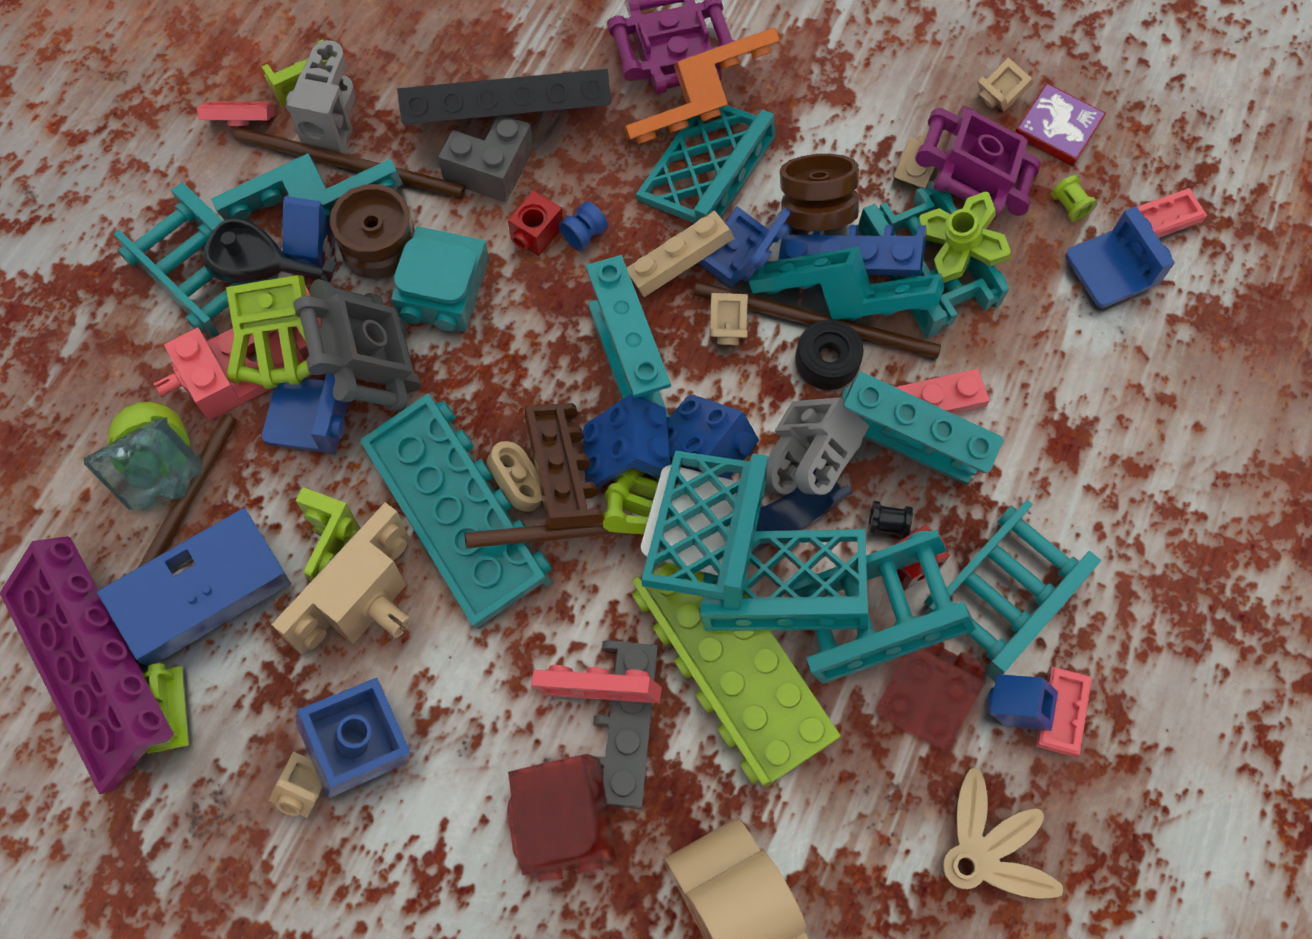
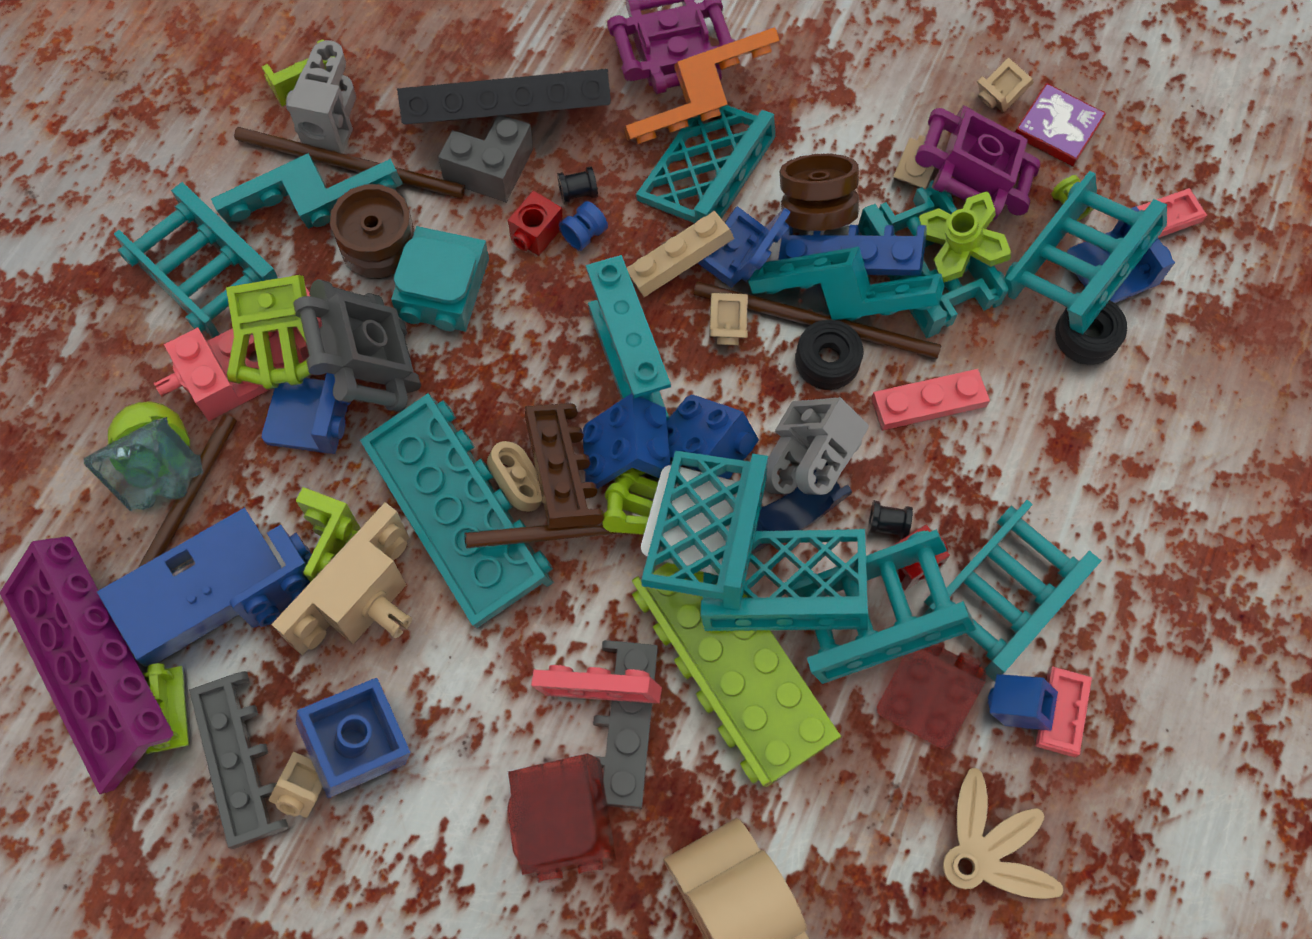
(232, 761): none -> dark grey hinge
(236, 112): coral plate -> none
(246, 253): black piece -> none
(269, 597): none -> blue bracket
(306, 231): blue slope -> none
(577, 185): none -> black bush
(921, 430): teal fence -> none
(1089, 349): none -> black tyre
(1104, 278): none -> teal fence

